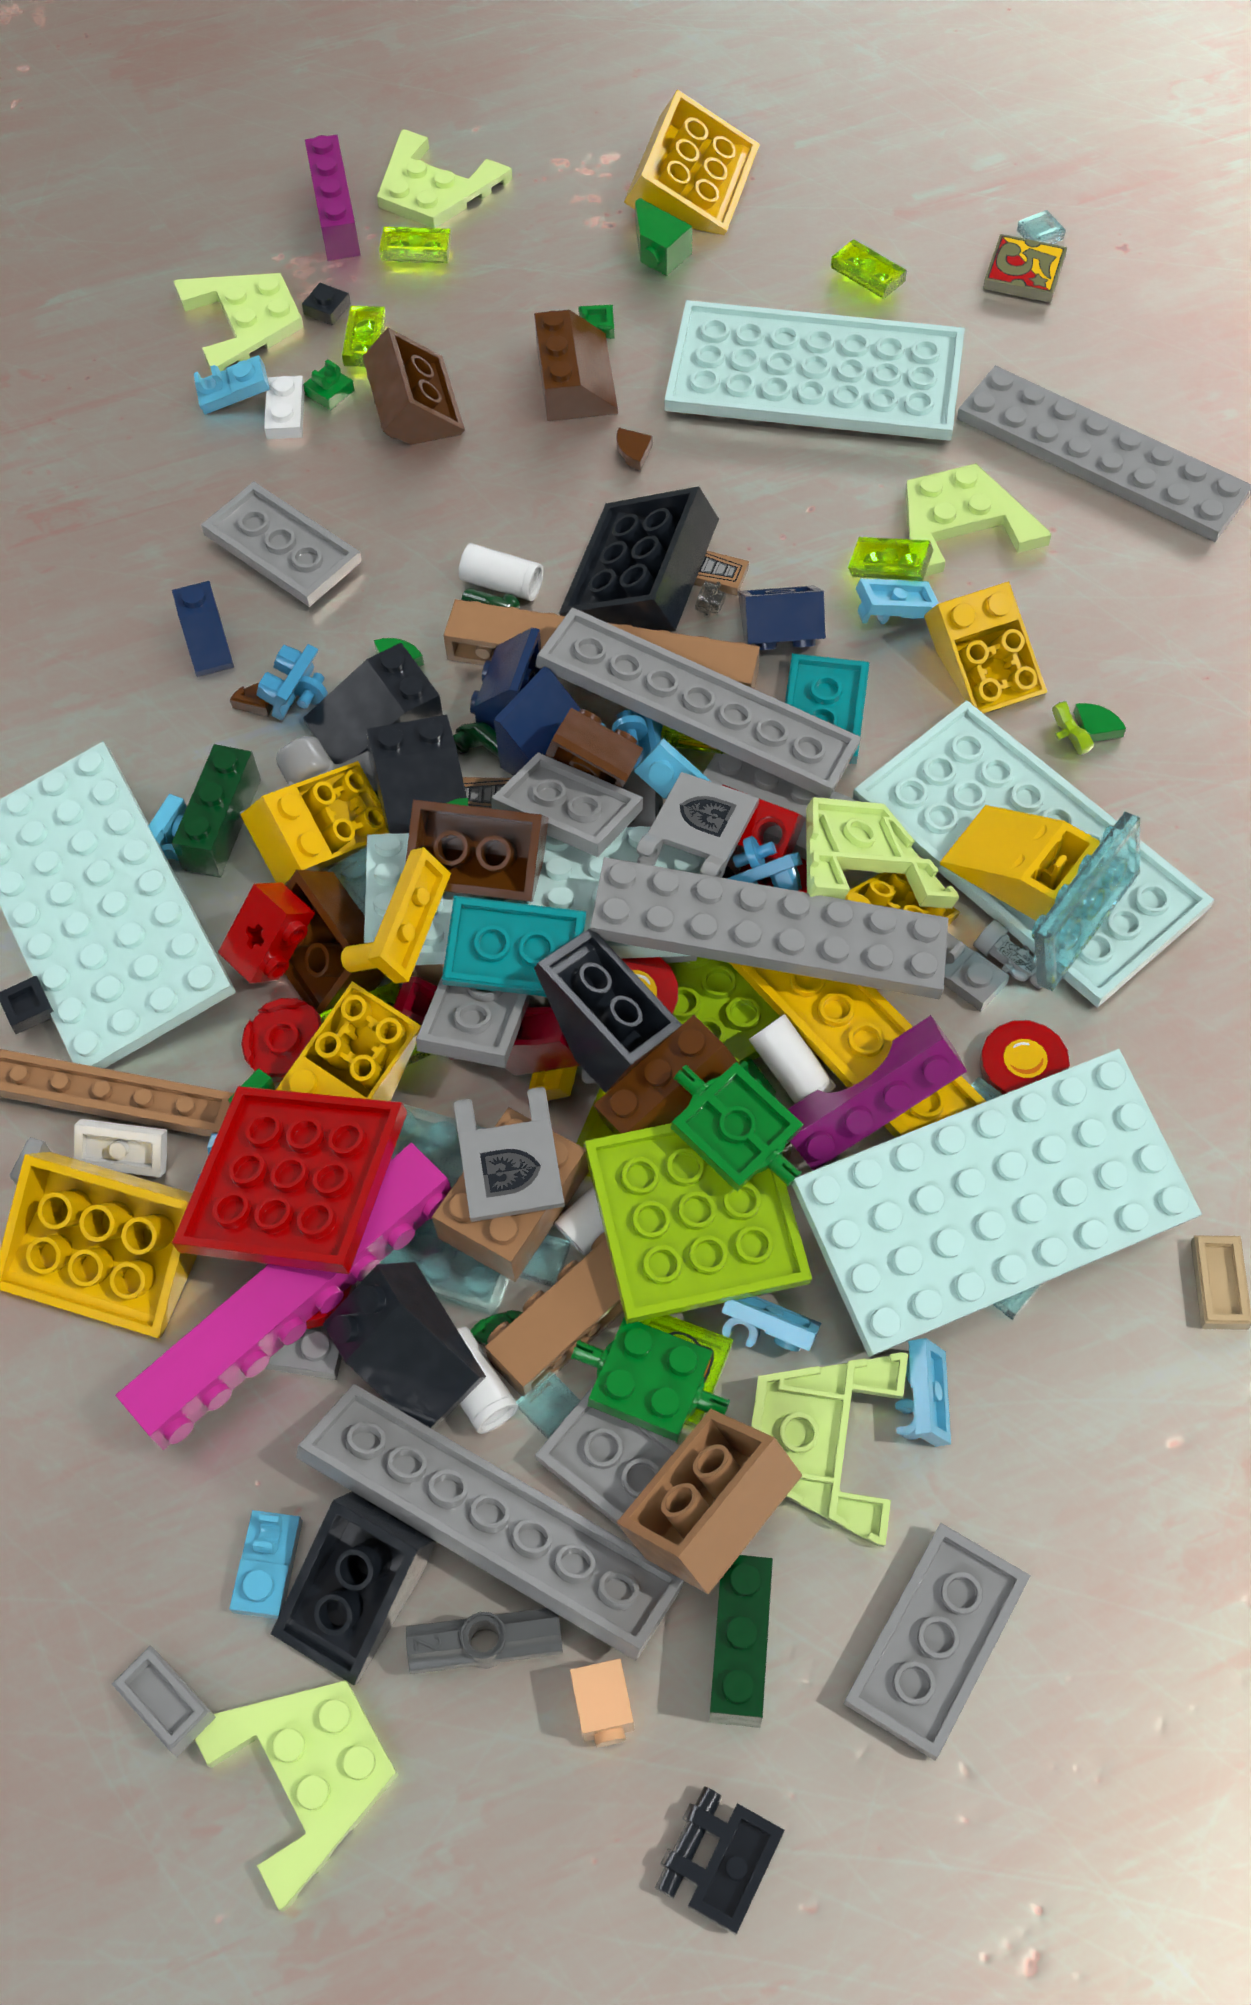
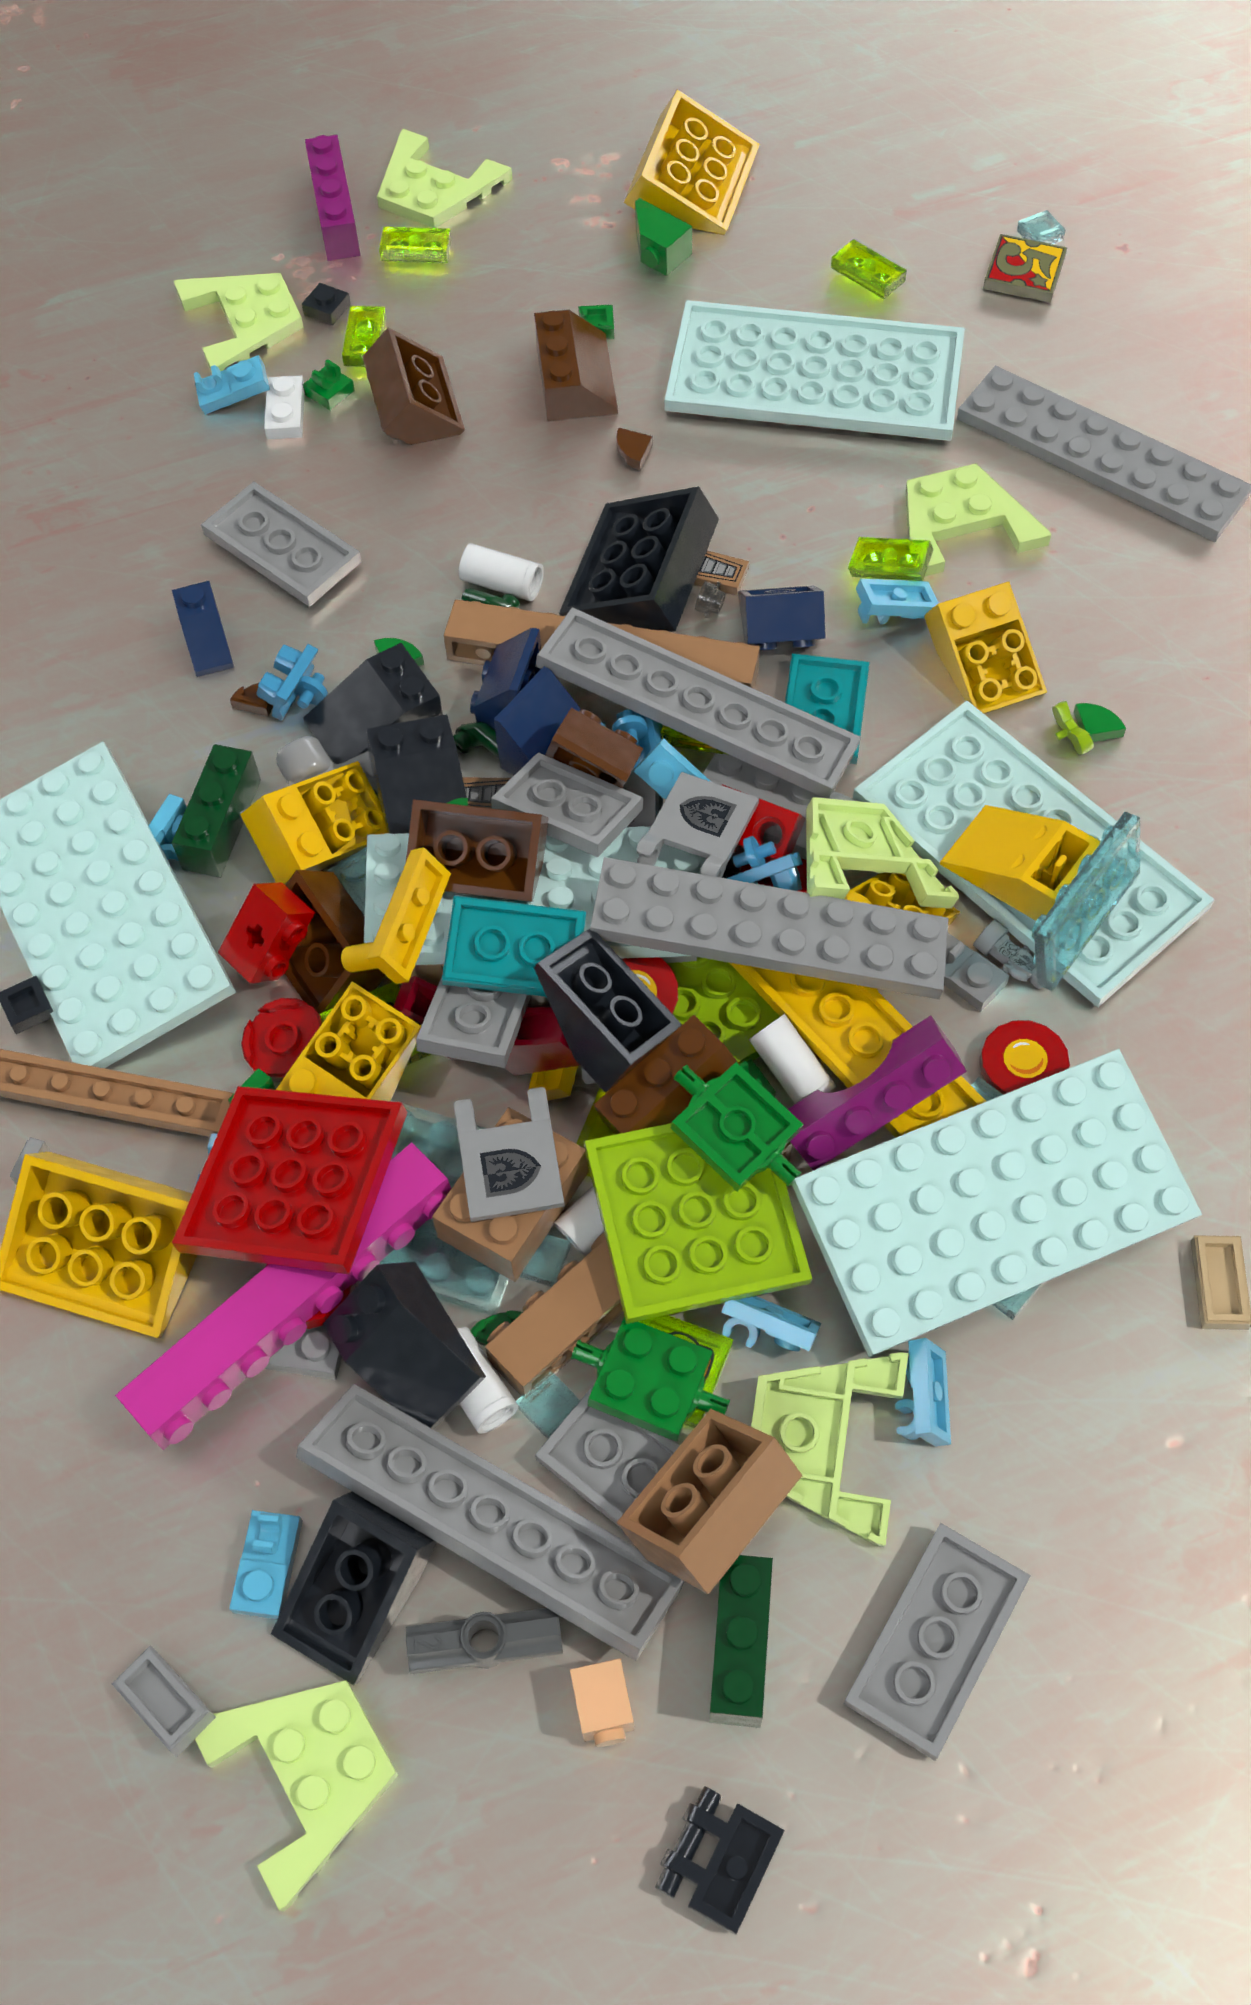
(121, 1147): white plate -> none

